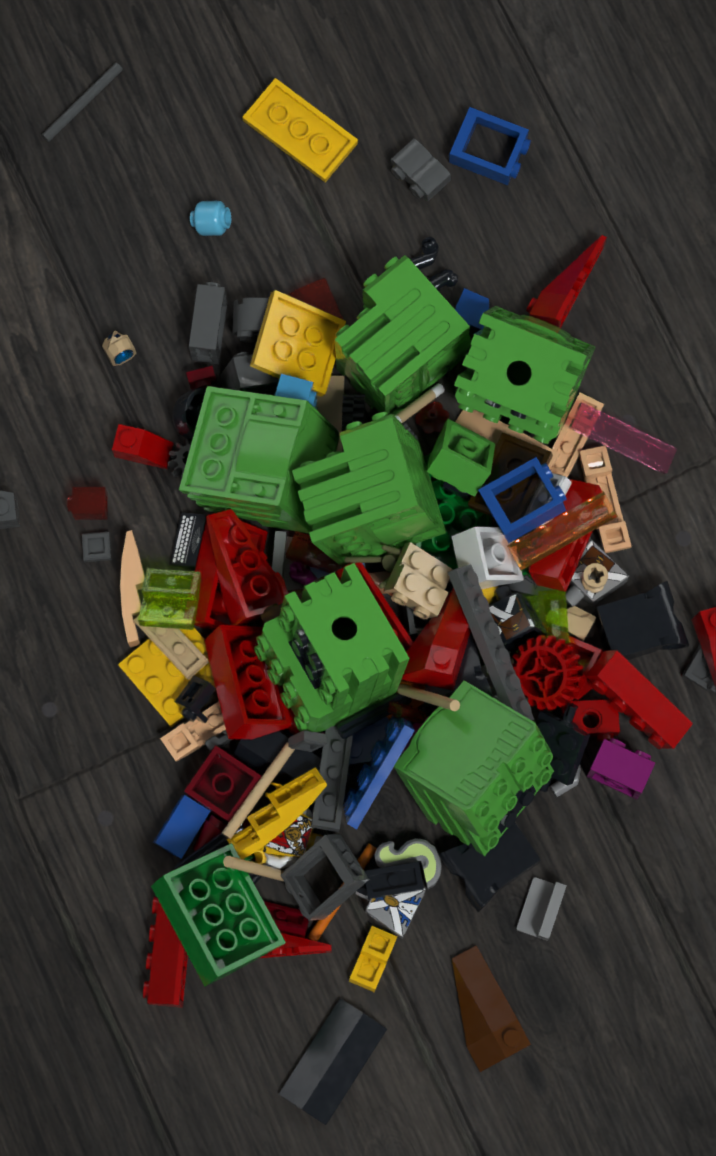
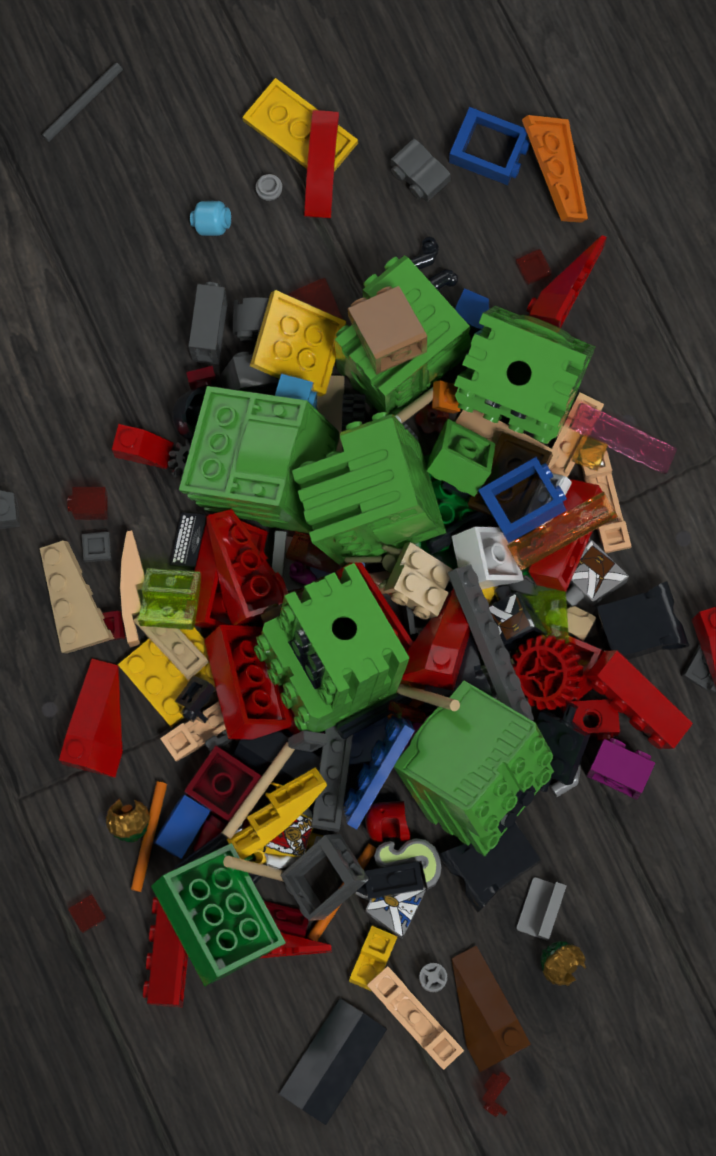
(74, 610): none -> tan wing
(87, 913): none -> clear red tile
(95, 727): none -> red wedge
(114, 623): none -> dark red plate
(118, 348): tan rock -> none
(127, 823): none -> pearl gold piece
(149, 836): none -> orange bar
(269, 187): none -> light grey plate
(321, 164): none -> red slope
(387, 821): none -> red helmet
(388, 329): none -> medium nougat slope
(415, 1018): none -> light nougat slope
(436, 975): none -> light grey wheel
(439, 542): none -> black axle
(444, 397): none -> orange plate
(494, 1087): none -> clear red bracket
(533, 267): none -> clear red tile
(557, 159): none -> orange wing
(561, 961): none -> pearl gold piece
(590, 453): none -> clear yellow tile
(598, 570): tan bush -> none

